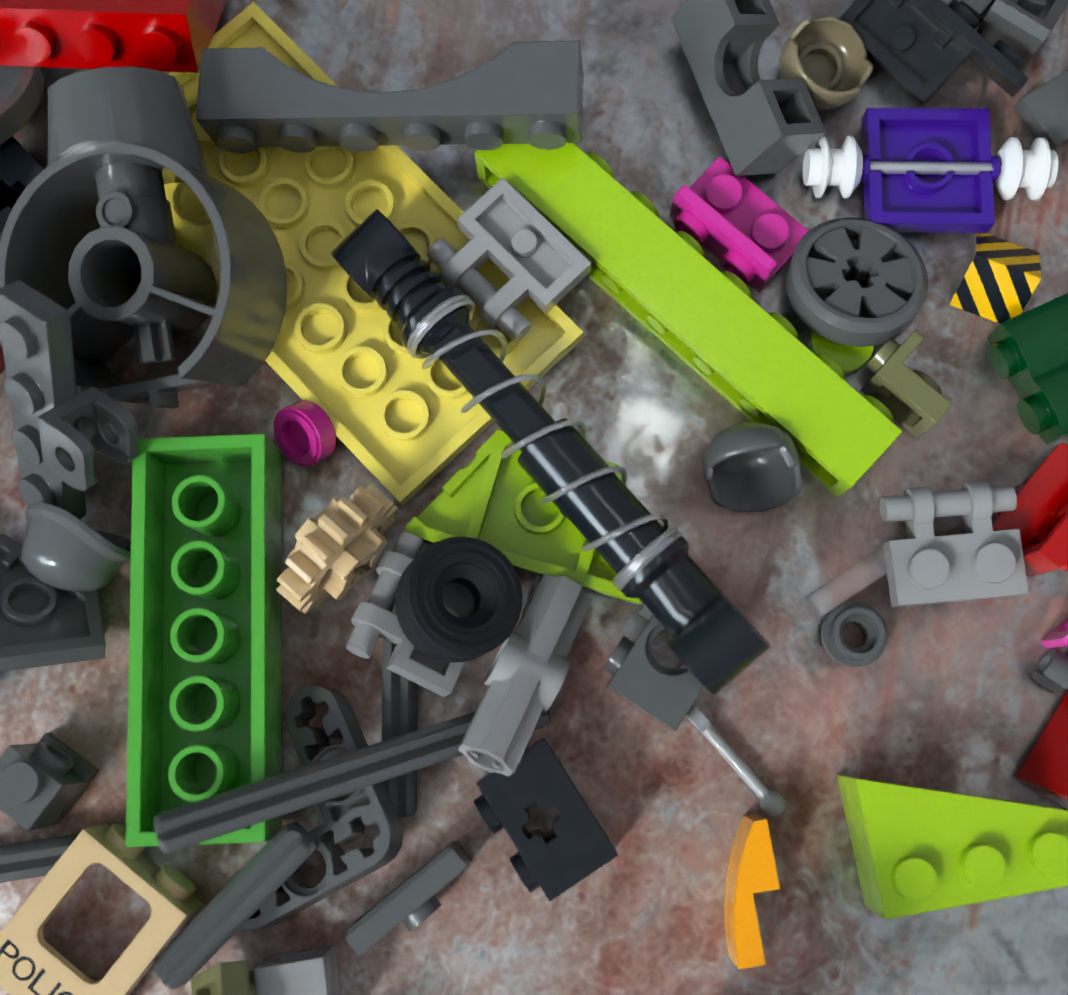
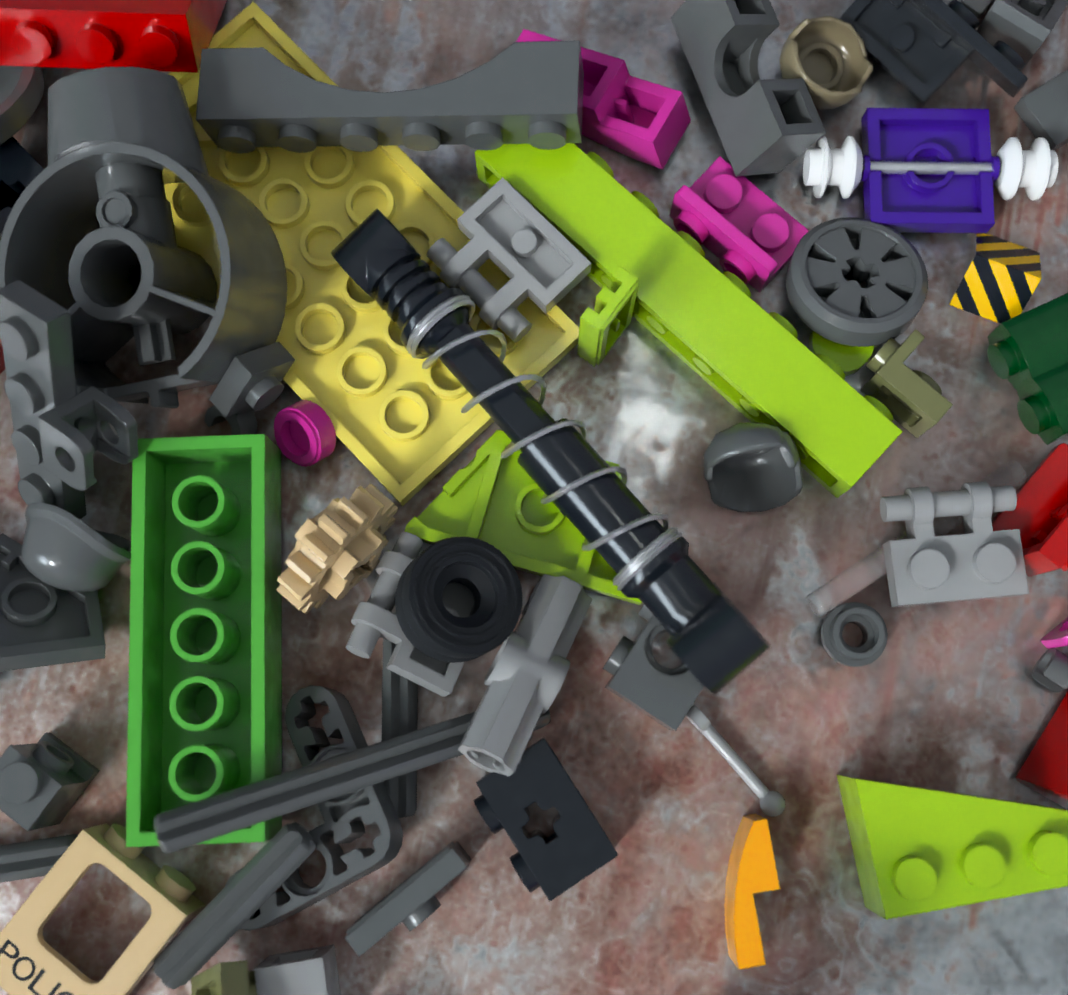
(249, 386): none -> dark grey plate
(611, 311): none -> lime tile
(625, 110): none -> dark pink slope

